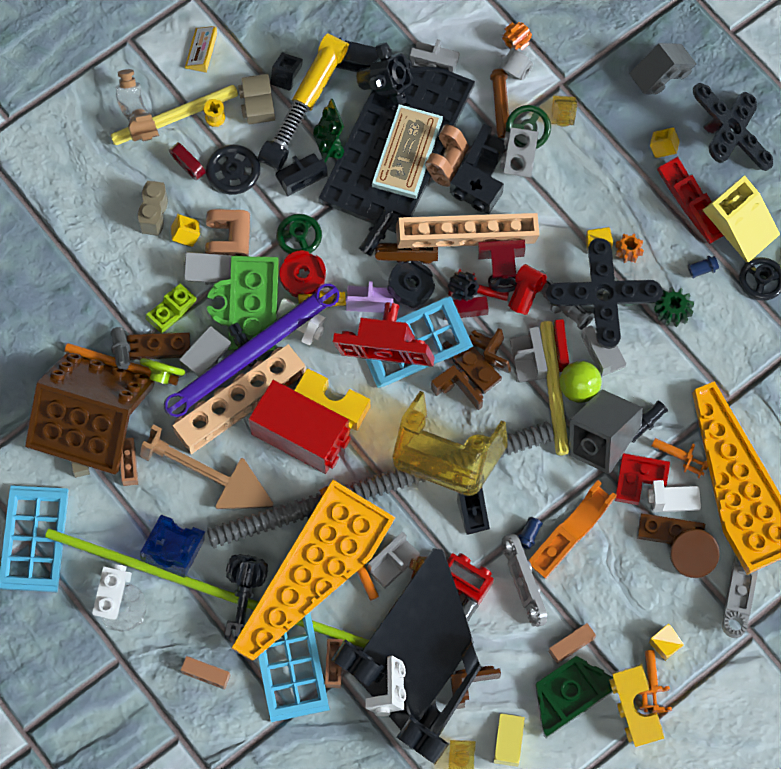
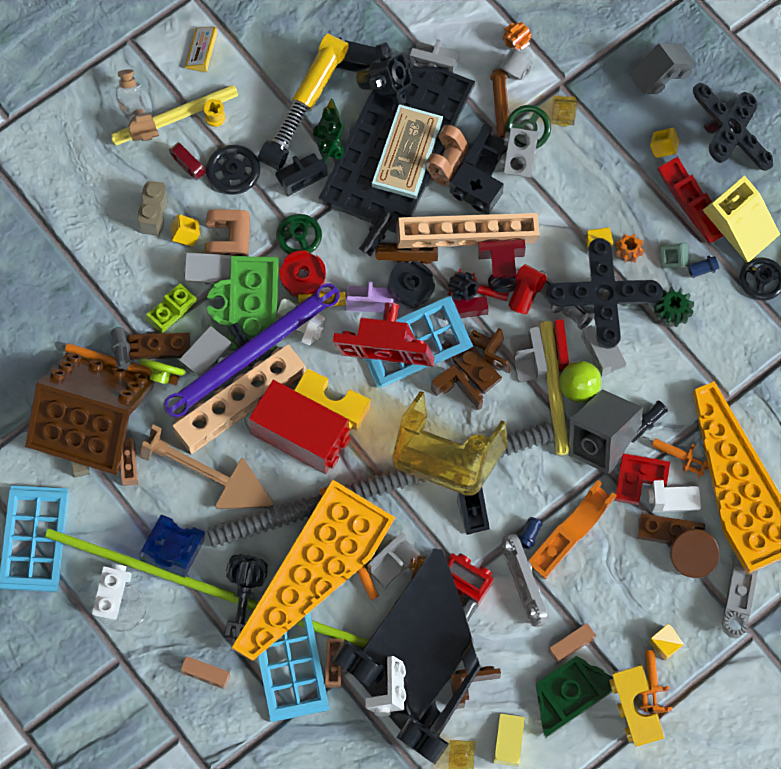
(258, 99): dark tan brick -> none
(285, 70): black bracket -> none
(674, 255): none -> sand green slope

